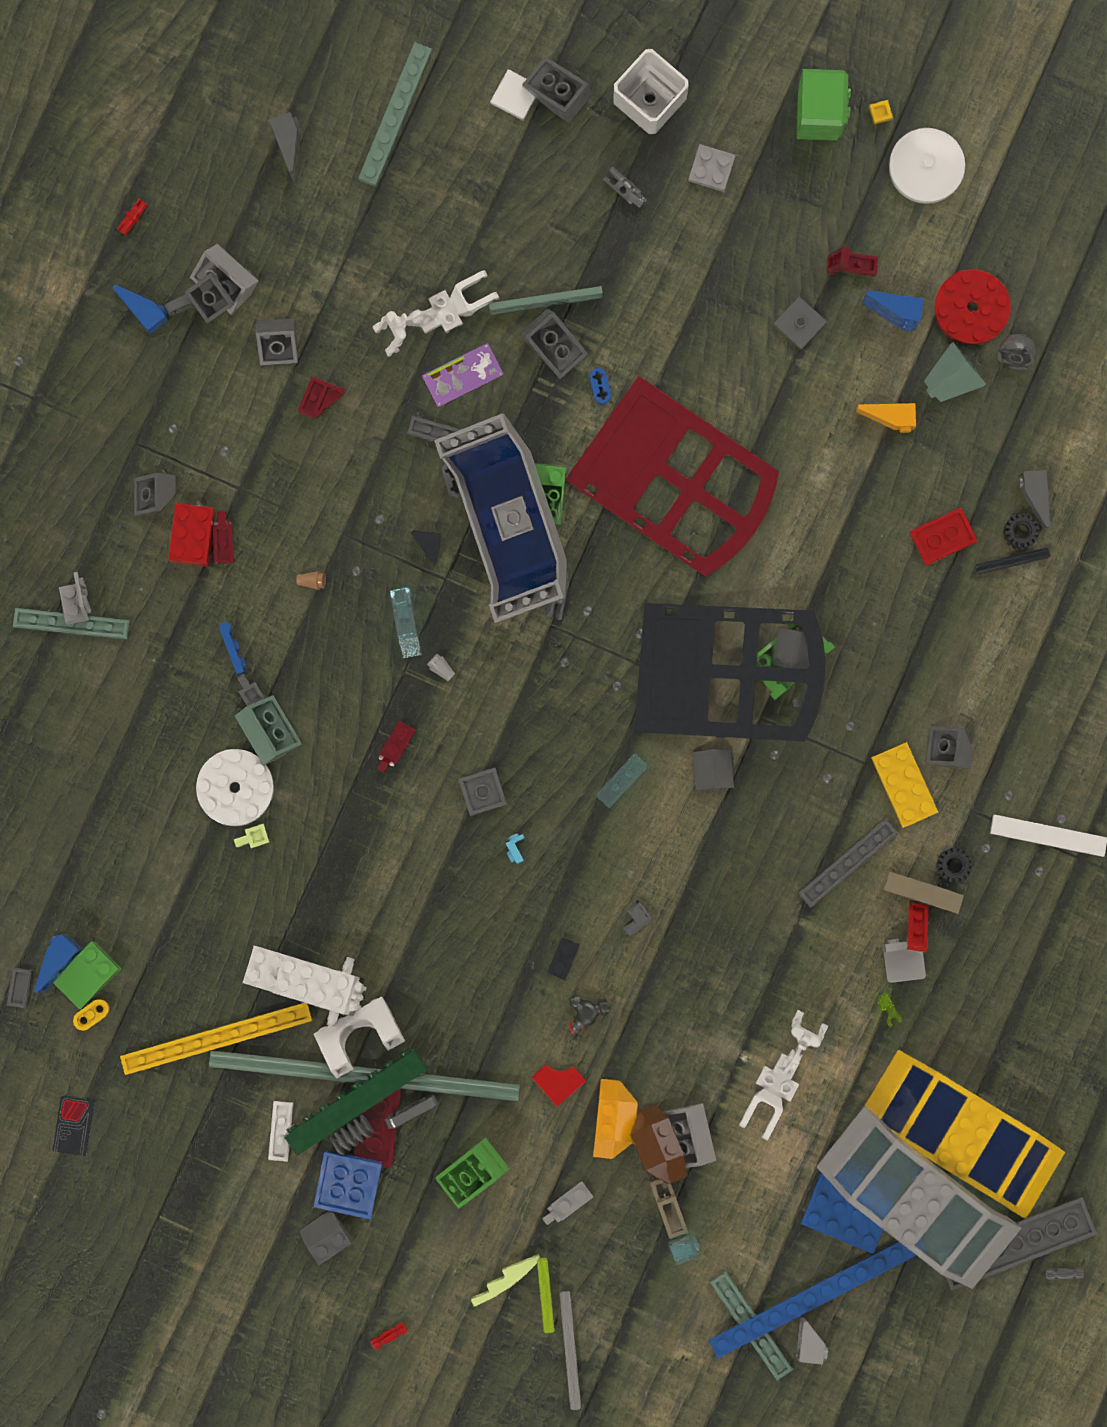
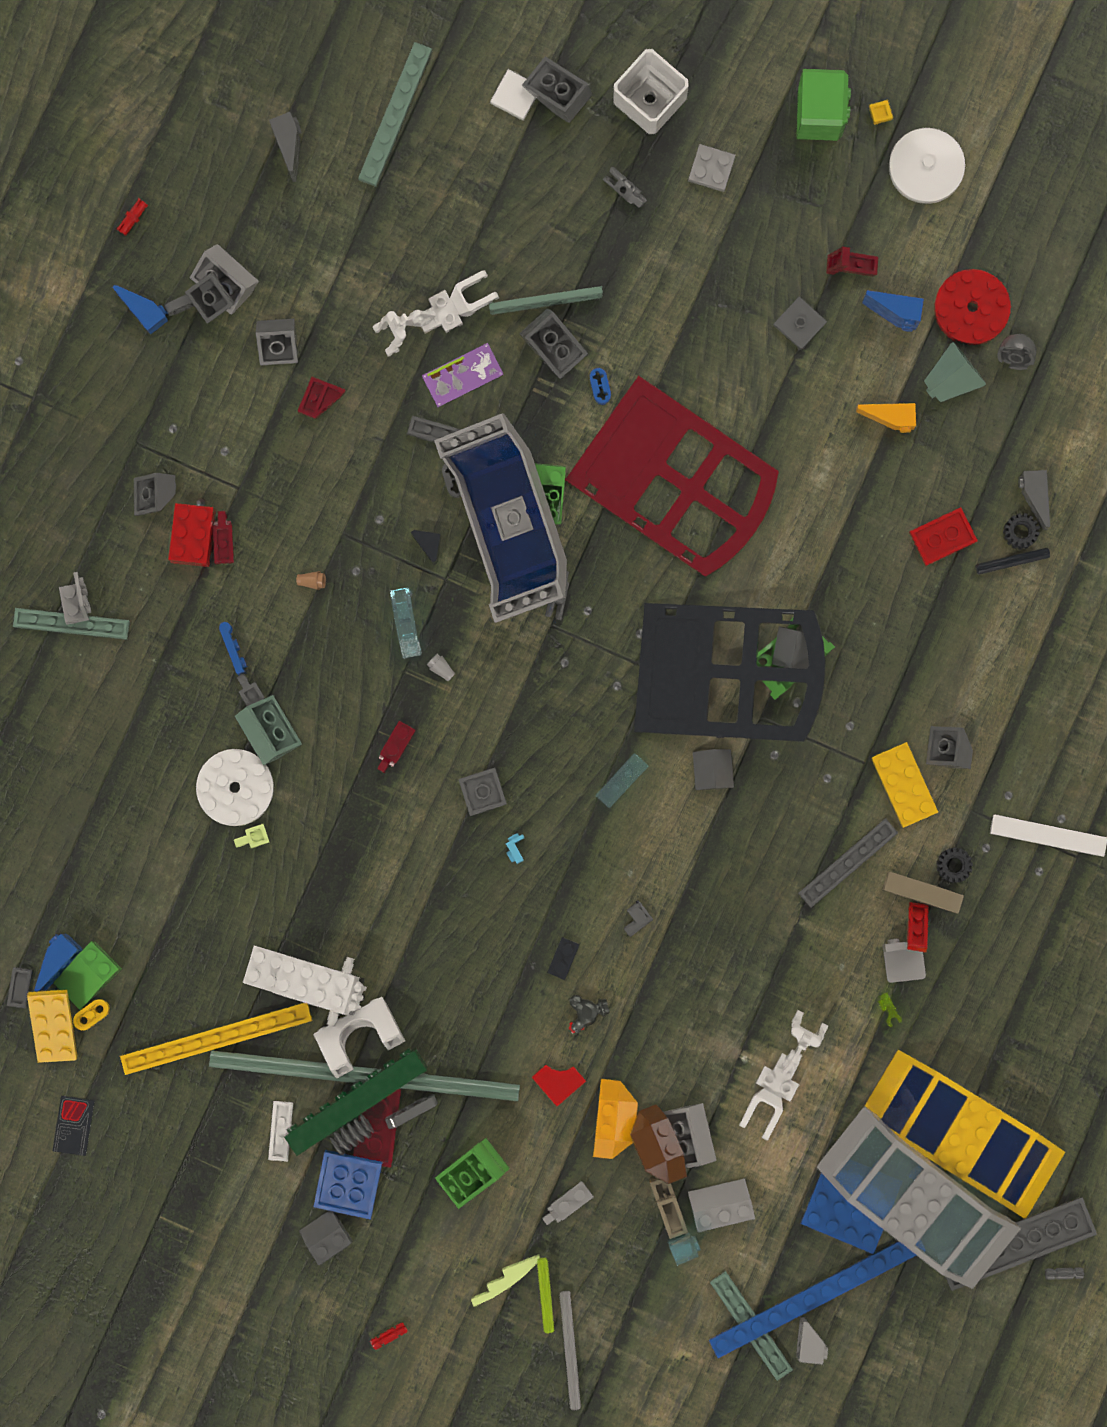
(52, 1026): none -> yellow plate
(721, 1205): none -> light grey slope

